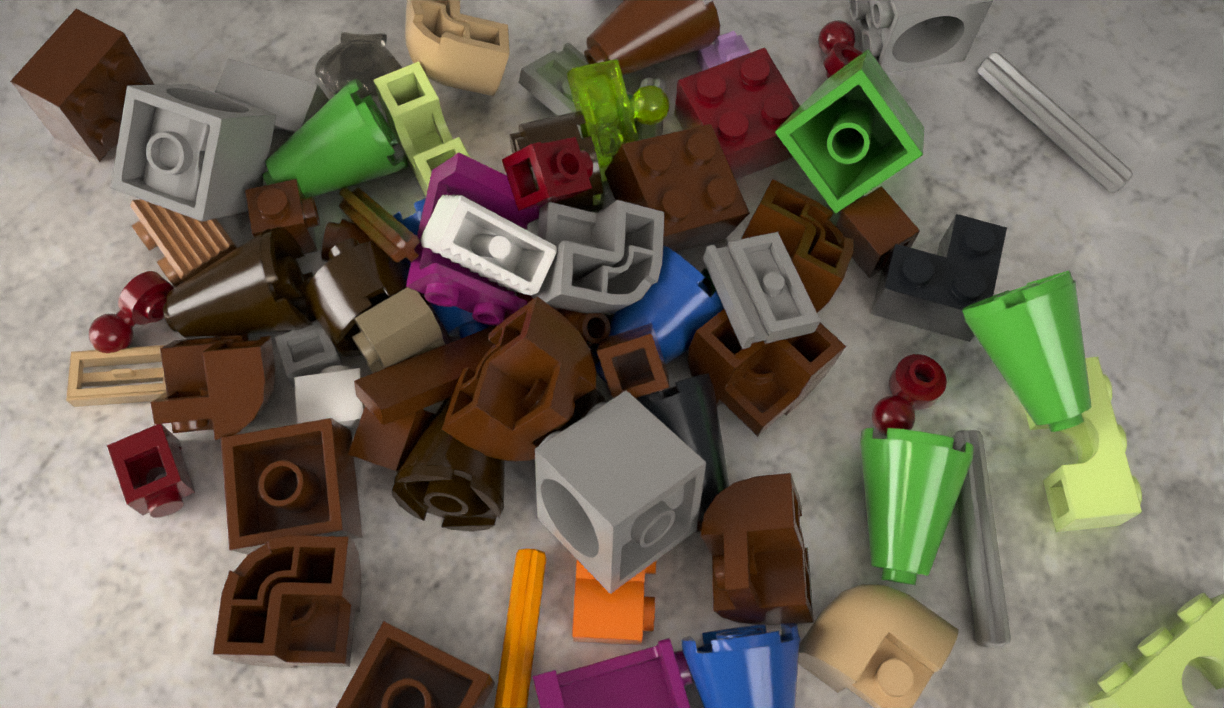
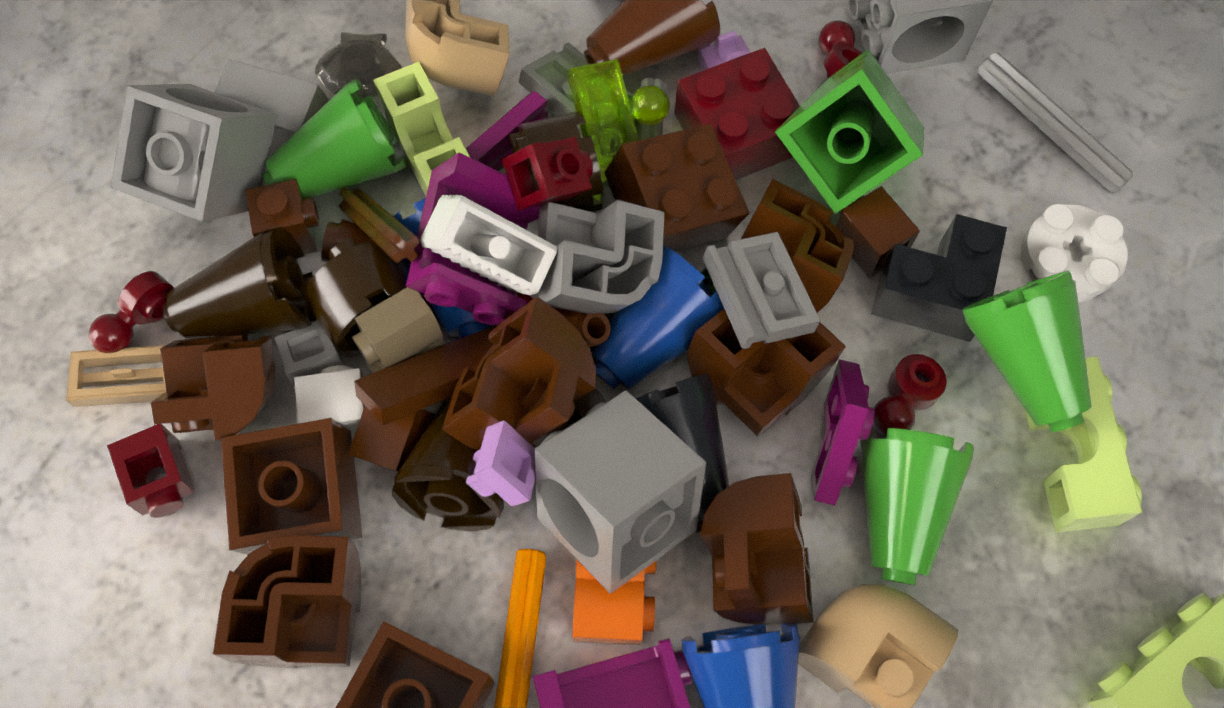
(82, 83): reddish brown brick -> none
(185, 242): medium nougat brick -> none
(495, 142): none -> magenta tile
(504, 465): none -> lavender tile
(633, 362): reddish brown brick -> none
(847, 421): none -> magenta plate
(981, 547): light grey axle -> none
(1091, 232): none -> white plate

